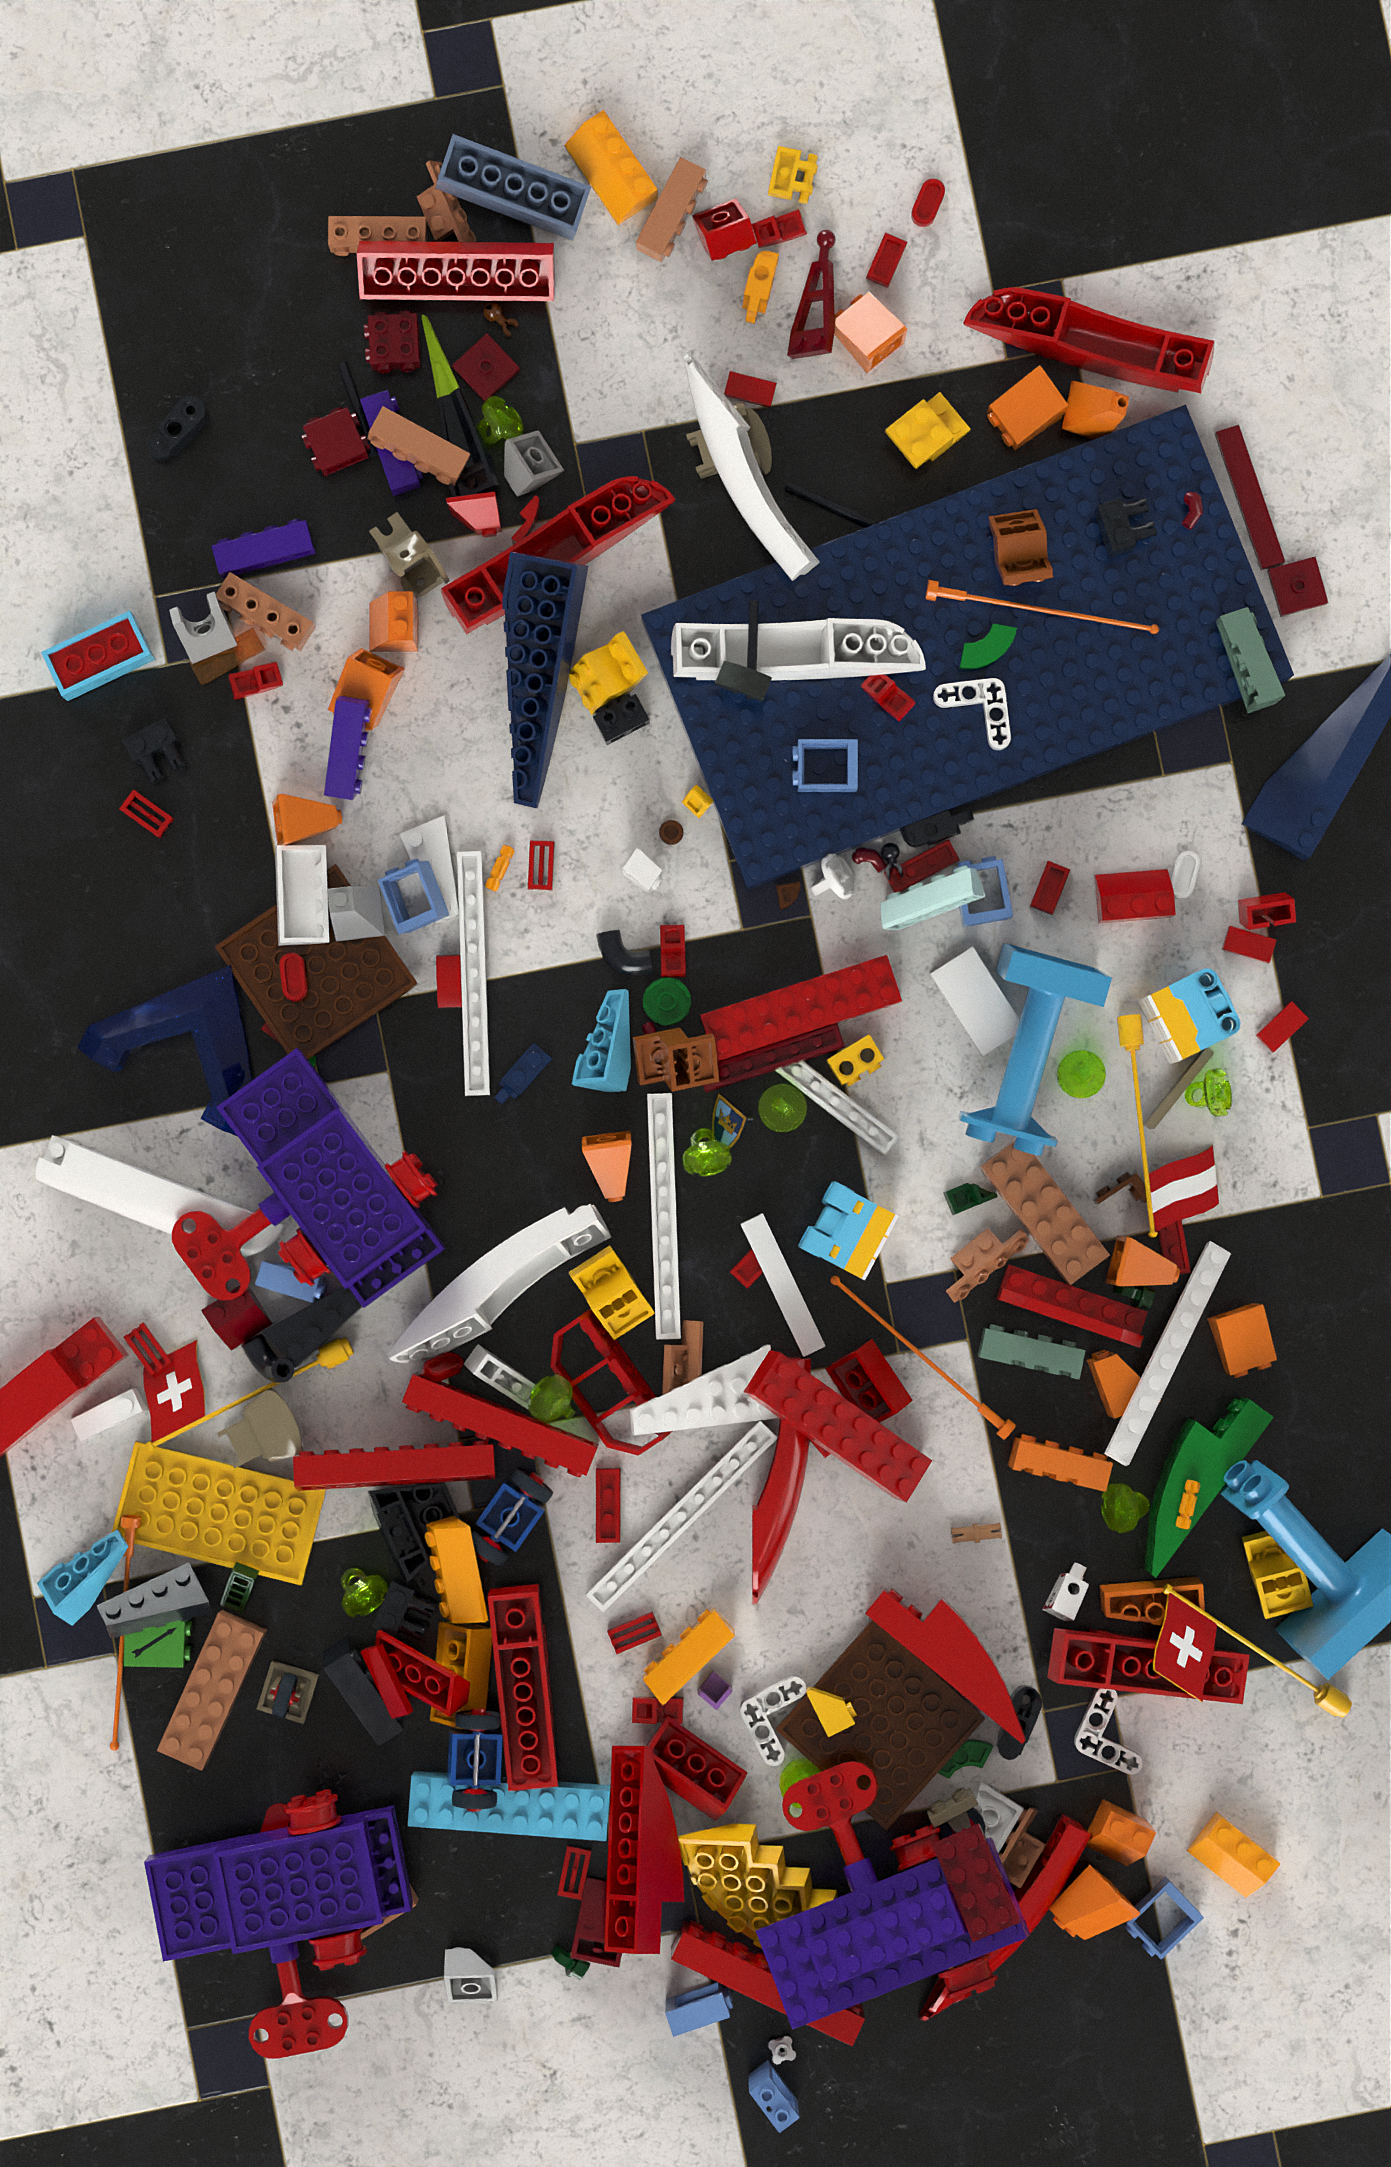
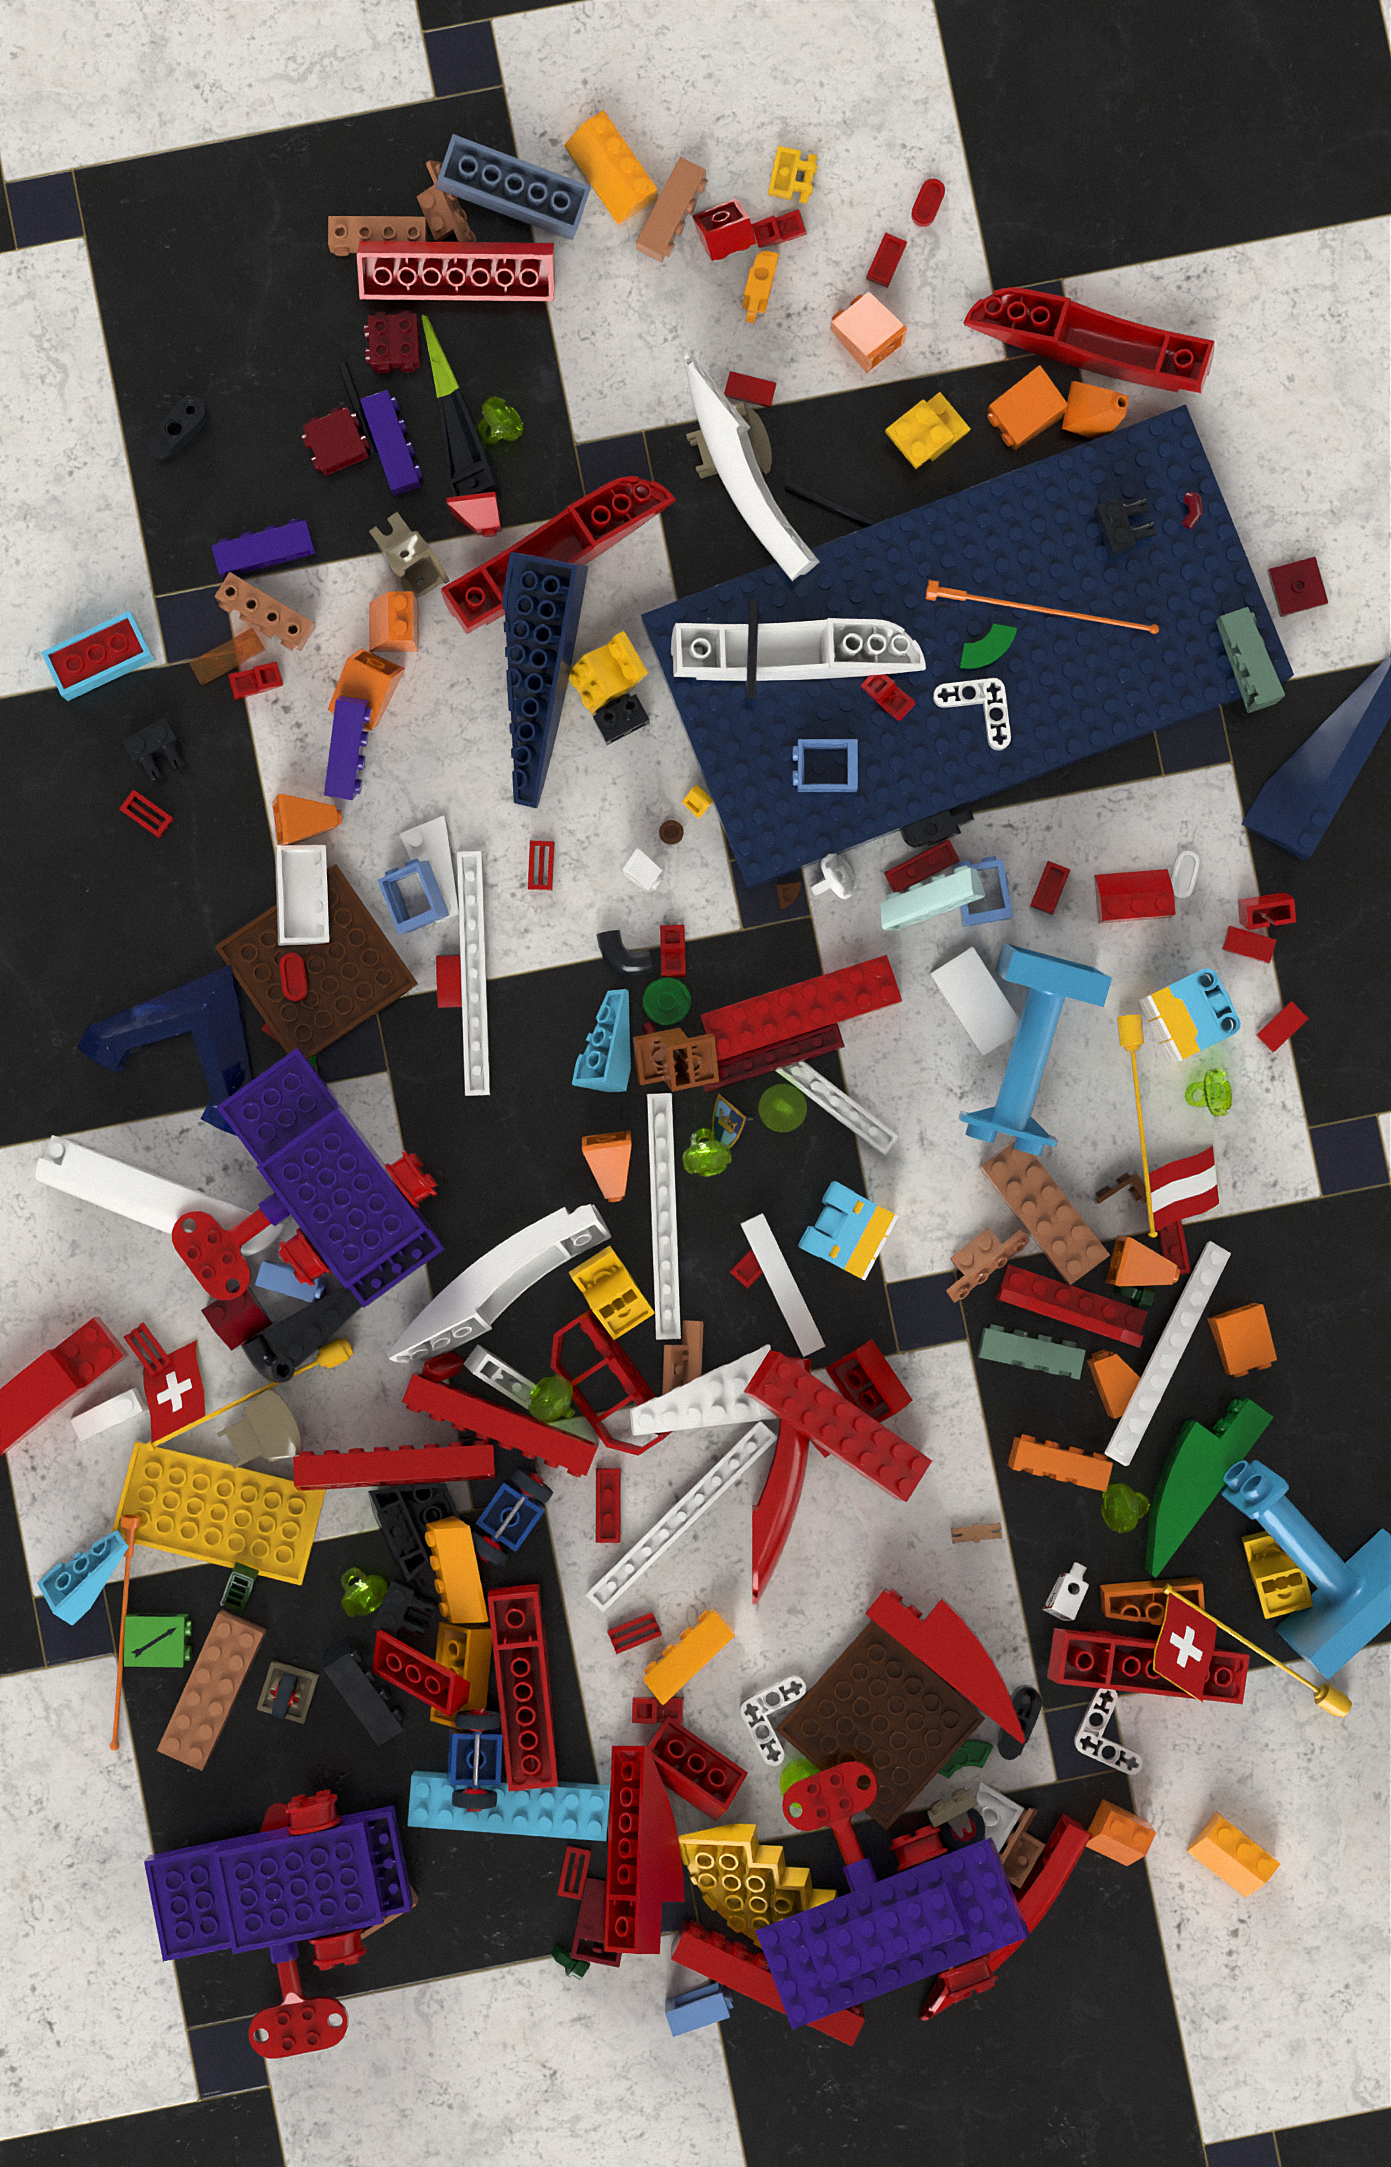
(156, 1602): wedge -> none
(207, 636): light grey piece -> none
(356, 912): light grey slope -> none
(387, 1681): red tile -> none
(418, 446): nougat brick -> none
(468, 1977): light grey slope -> none
(486, 367): dark red plate -> none
(495, 314): reddish brown arm -> none
(499, 868): light orange axle -> none
(523, 1073): dark blue hinge -> none
(529, 463): light grey slope -> none
(529, 516): red slope -> none
(715, 1690): medium lavender panel -> none
(743, 680): pearl dark grey slope -> none
(770, 2090): medium blue window -> none
(776, 2045): white plate -> none
(818, 340): dark red plate -> none
(831, 1710): yellow slope -> none
(852, 1055): yellow brick -> none
(869, 855): dark red arm -> none
(890, 853): black arm -> none
(966, 1197): dark green slope -> none
(976, 1882): dark red plate -> none
(1004, 1427): orange piece -> none
(1020, 547): dark orange bracket -> none
(1081, 1074): clear neon green tile -> none
(1091, 1906): orange slope -> none
(1178, 1088): dark tan tile -> none
(1178, 1933): medium blue window -> none
(1187, 1504): light orange axle -> none
(1249, 497): dark red tile -> none

